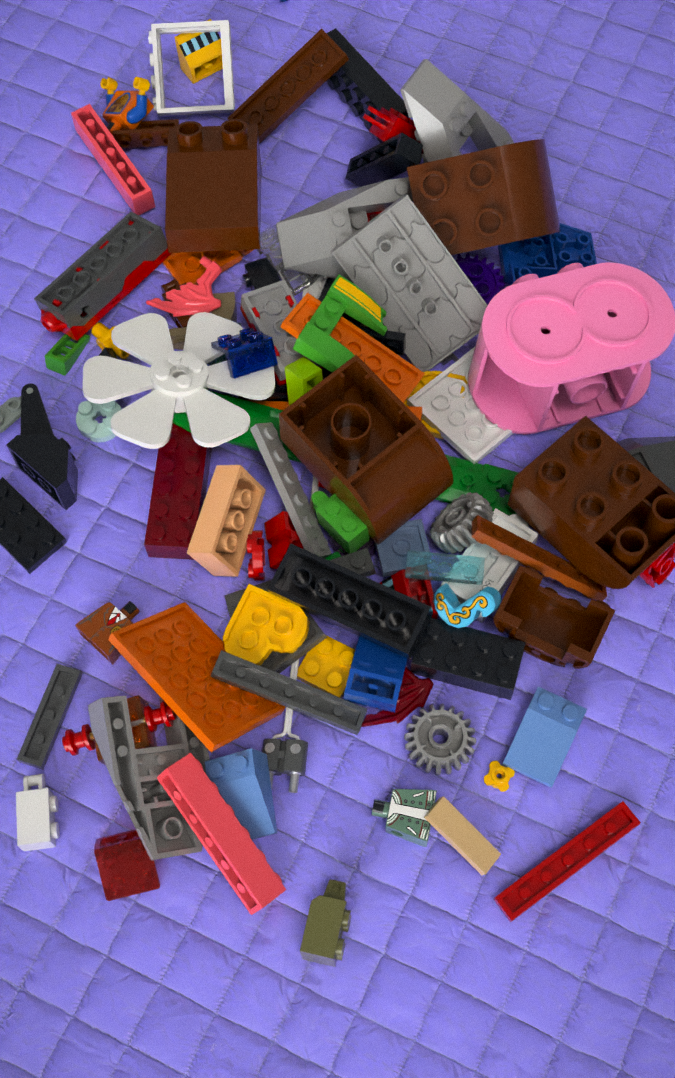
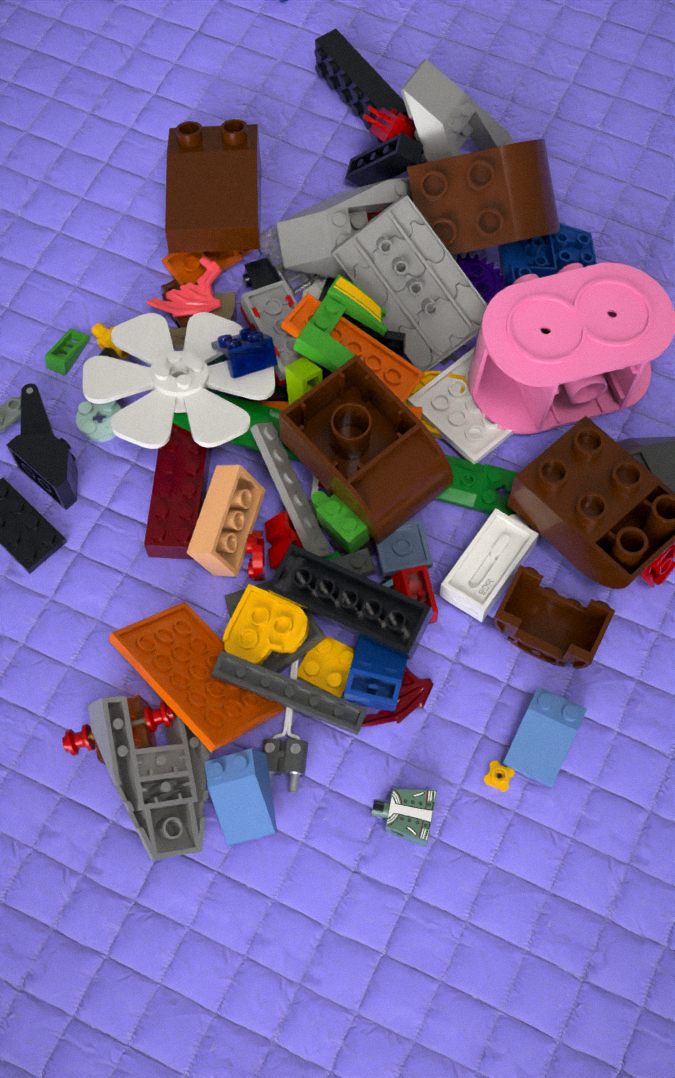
(36, 815): white brick -> none
(49, 716): dark grey plate -> none
(101, 623): dark orange torso -> none
(102, 276): dark grey piece -> none
(113, 160): coral brick -> none
(125, 865): clear red bracket -> none
(126, 108): torso -> none
(146, 134): reddish brown bracket -> none
(157, 79): white window -> none
(199, 54): yellow slope -> none
(221, 833): coral brick -> none
(291, 84): reddish brown plate -> none
(325, 926): olive hinge -> none
(440, 723): light grey gear -> none
(445, 567): clear light blue plate -> none
(454, 524): light grey gear -> none
(462, 835): tan tile -> none
(463, 614): medium azure animal -> none
(468, 658): black brick -> none
(535, 557): dark orange plate -> none
(566, 861): red plate -> none

